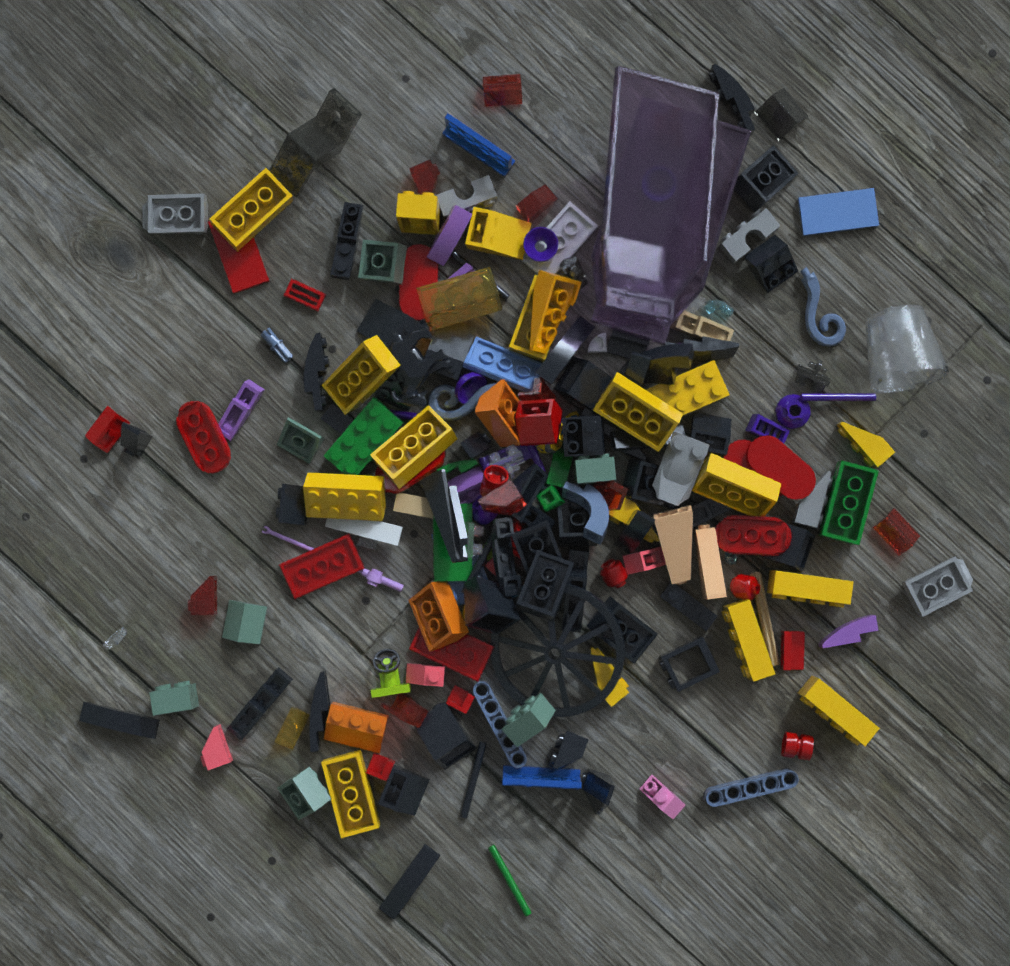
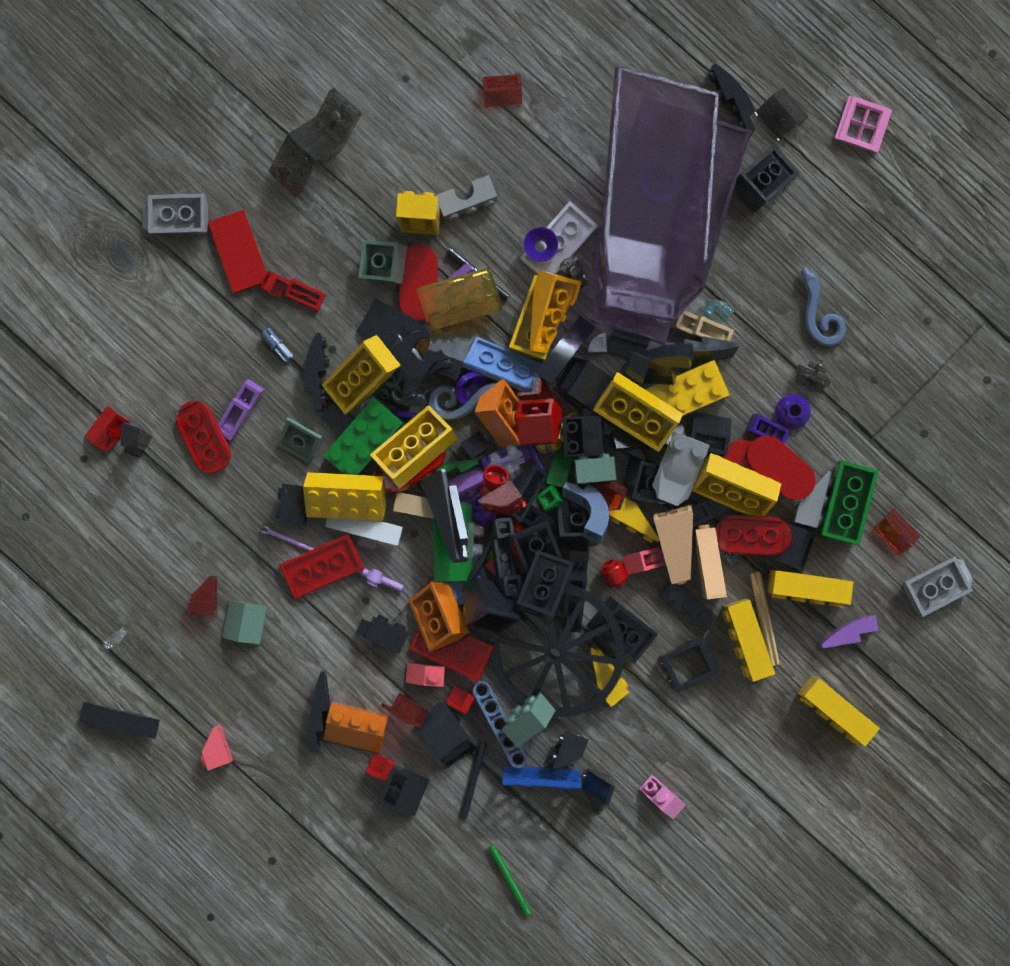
(174, 699): sand green brick -> none
(251, 209): yellow brick -> none
(259, 703): black slope -> none
(274, 284): none -> red panel
(292, 728): clear yellow slope -> none
(304, 793): sand green brick -> none
(347, 241): black slope -> none
(351, 793): yellow brick -> none
(383, 632): none -> black hinge
(388, 675): lime piece -> none
(409, 881): black slope -> none
(425, 176): clear red slope -> none
(449, 235): medium lavender slope -> none
(477, 146): blue fence -> none
(497, 233): yellow slope -> none
(536, 203): clear red slope -> none
(634, 531): black slope -> none
(745, 587): red head -> none
(760, 788): sand blue beam -> none
(762, 224): light grey arch -> none
(771, 263): black slope -> none
(792, 650): red panel -> none
(798, 746): red wheel -> none
(838, 212): medium blue tile -> none
(838, 397): dark purple bar -> none
(863, 124): none -> bright pink piece
(872, 447): yellow slope -> none
(902, 350): clear cone -> none

